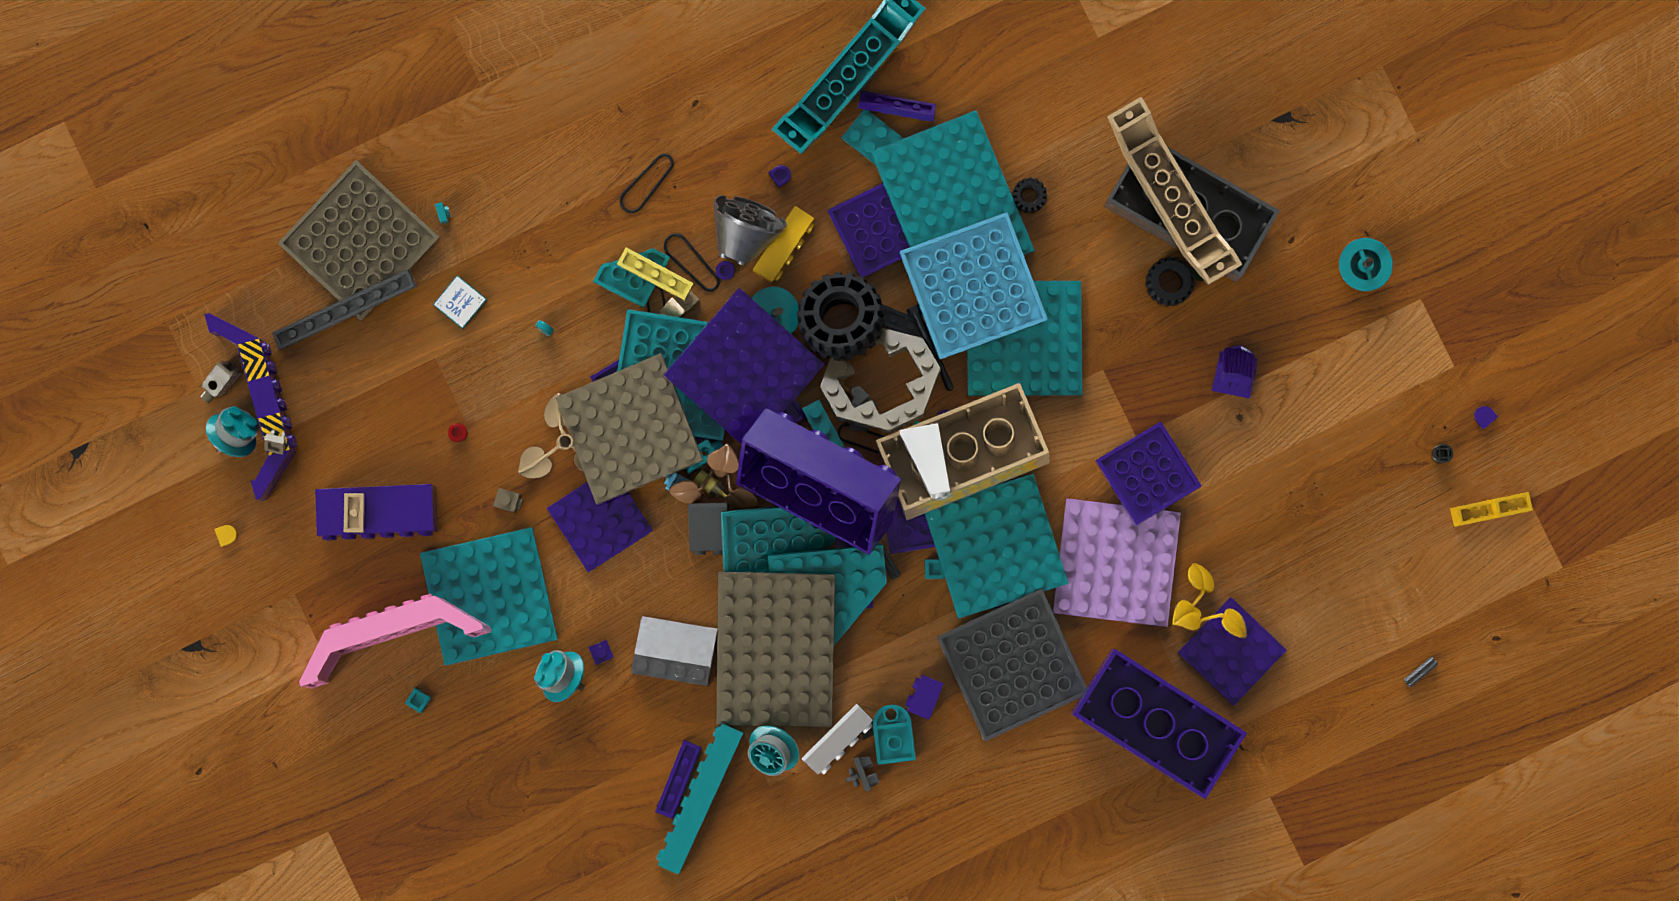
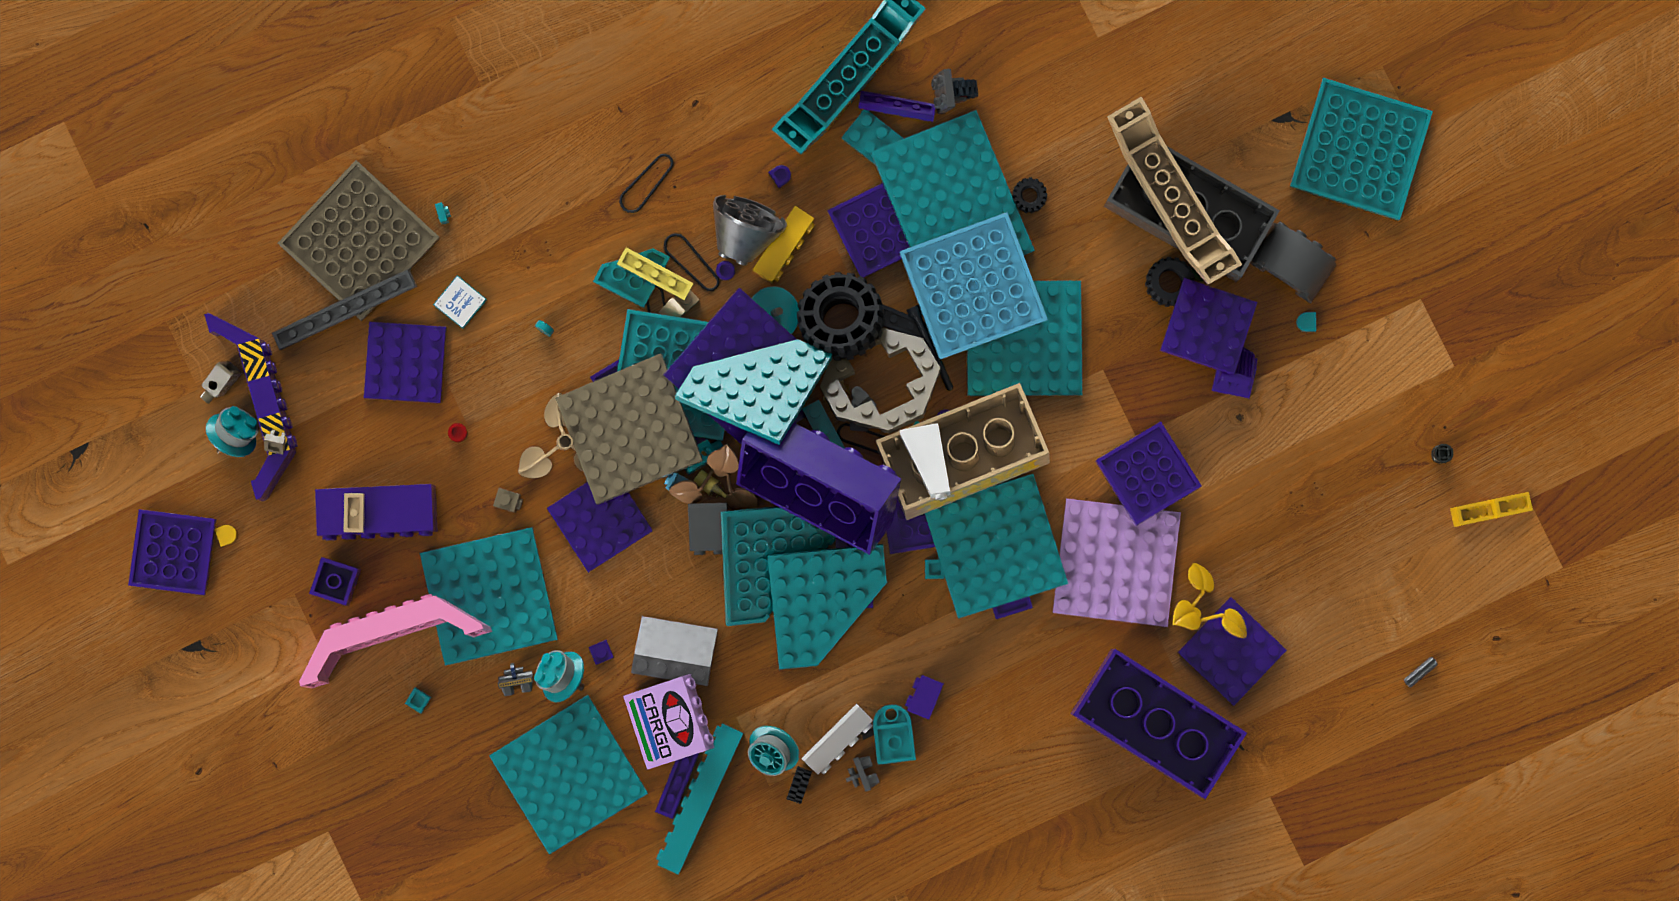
(172, 552): none -> dark purple plate
(335, 581): none -> dark purple brick
(405, 362): none -> dark purple plate
(514, 677): none -> dark grey hips
(568, 774): none -> teal plate
(669, 721): none -> lavender panel
(757, 388): none -> plate
(775, 649): dark tan plate -> none
(799, 785): none -> black tyre
(890, 566): dark grey axle -> none
(951, 90): none -> dark grey plate
(1012, 664): dark grey plate -> none
(1208, 326): none -> dark purple plate
(1294, 260): none -> dark grey cylinder
(1307, 322): none -> teal tile
(1361, 149): none -> teal plate
(1365, 264): teal piece -> none
(1484, 416): dark purple tile -> none

